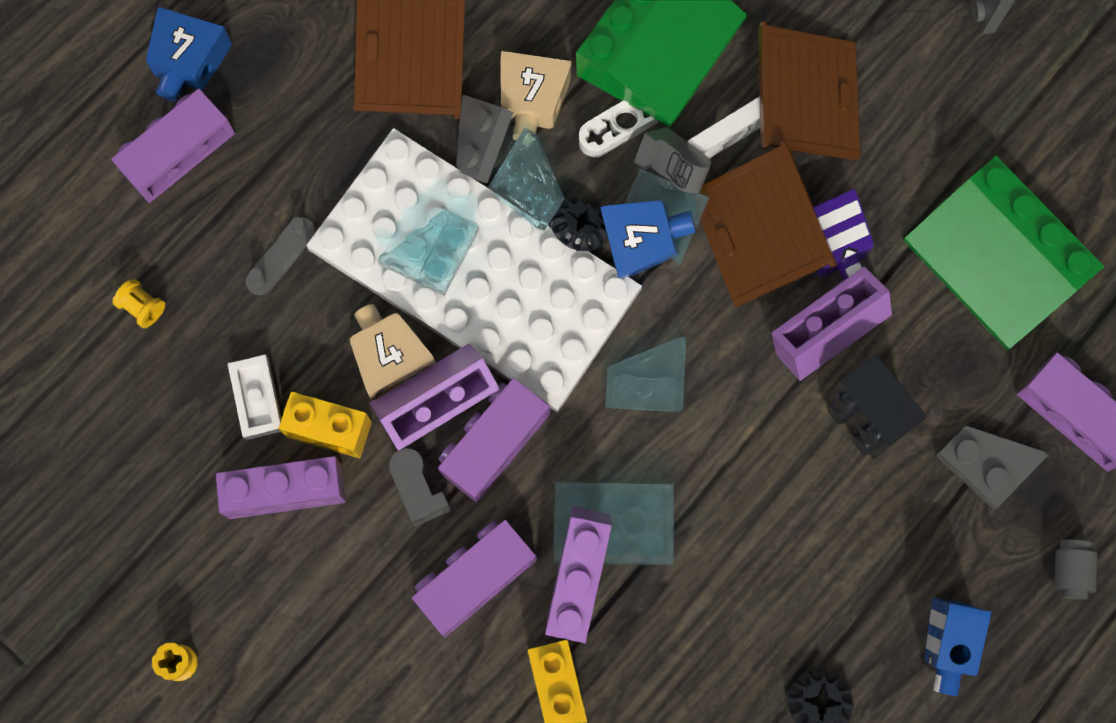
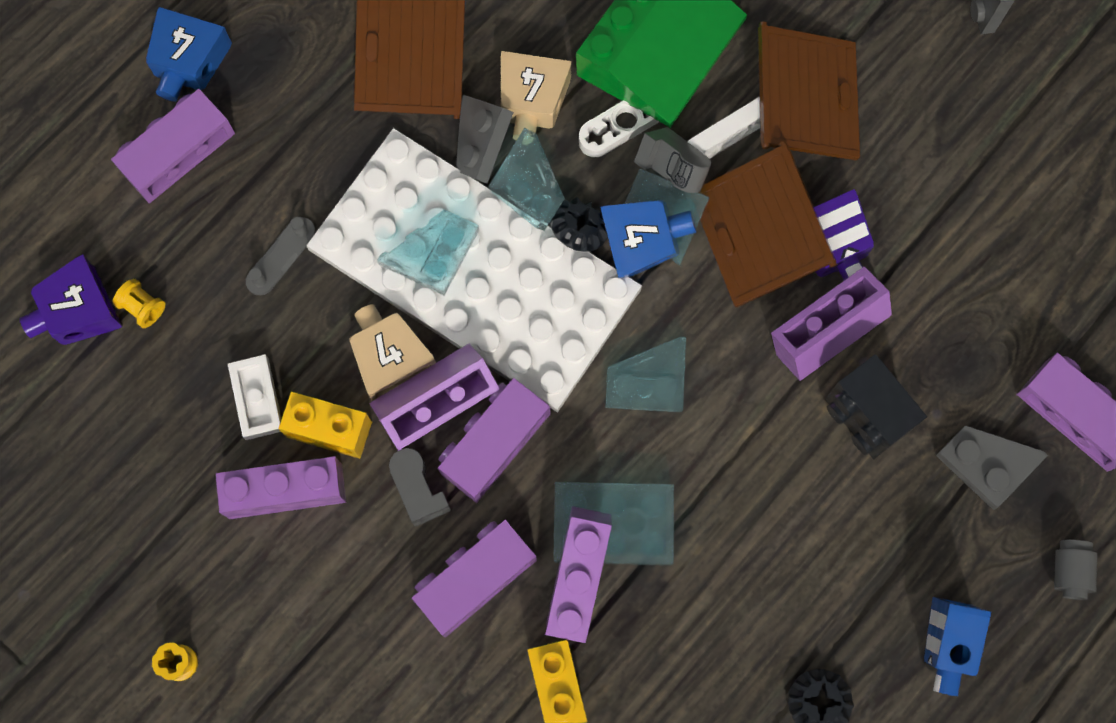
(71, 305): none -> dark purple torso
(1002, 253): slope -> none

